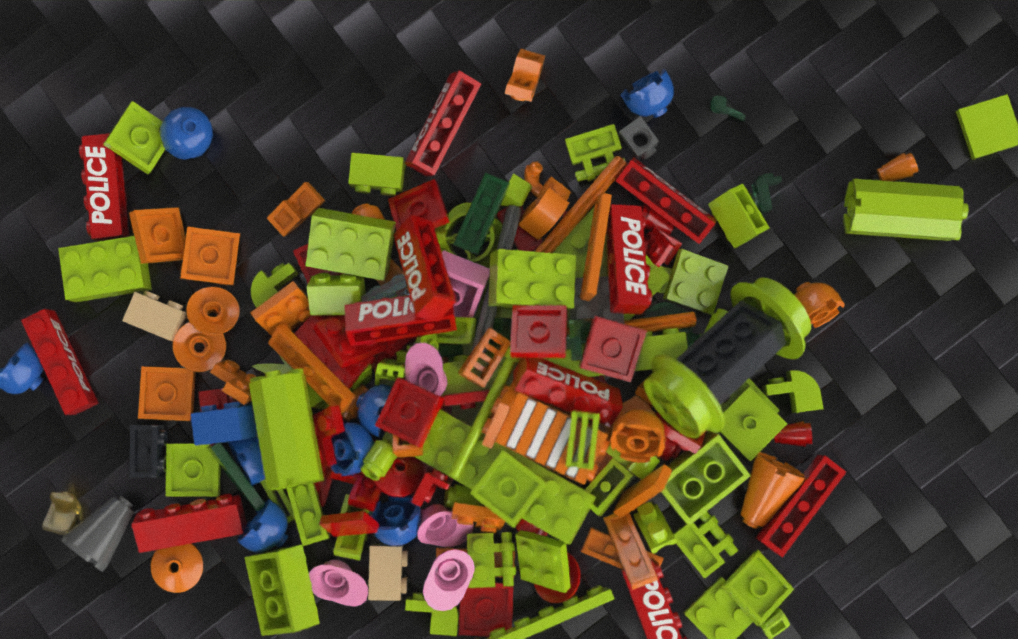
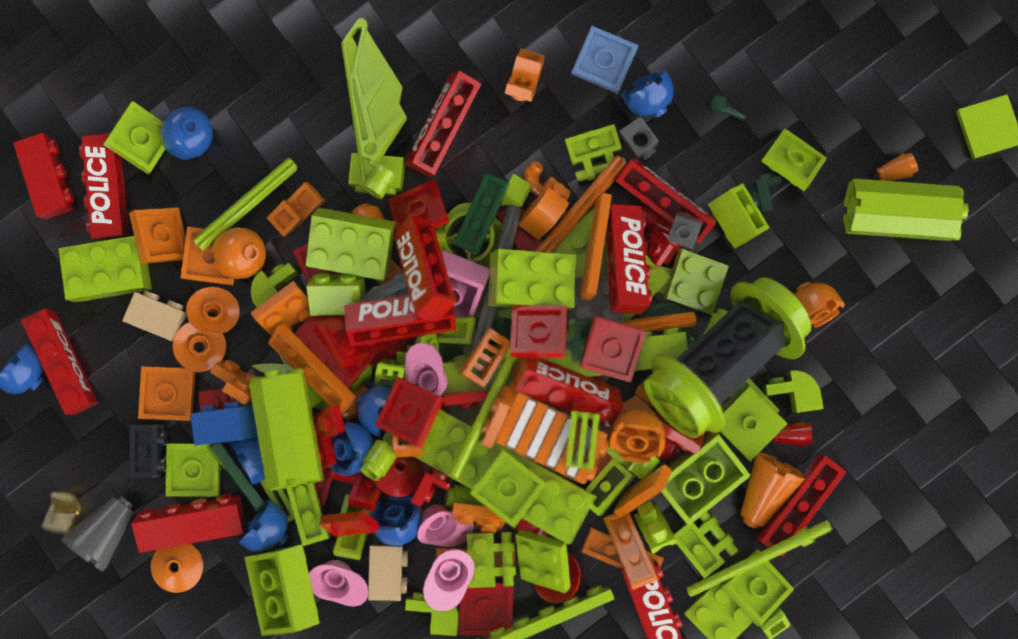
(44, 176): none -> red brick
(238, 253): none -> orange cylinder
(245, 203): none -> lime axle
(374, 107): none -> lime wing
(604, 59): none -> medium blue tile
(685, 230): none -> dark grey brick
(794, 159): none -> lime plate
(803, 537): none -> lime bar

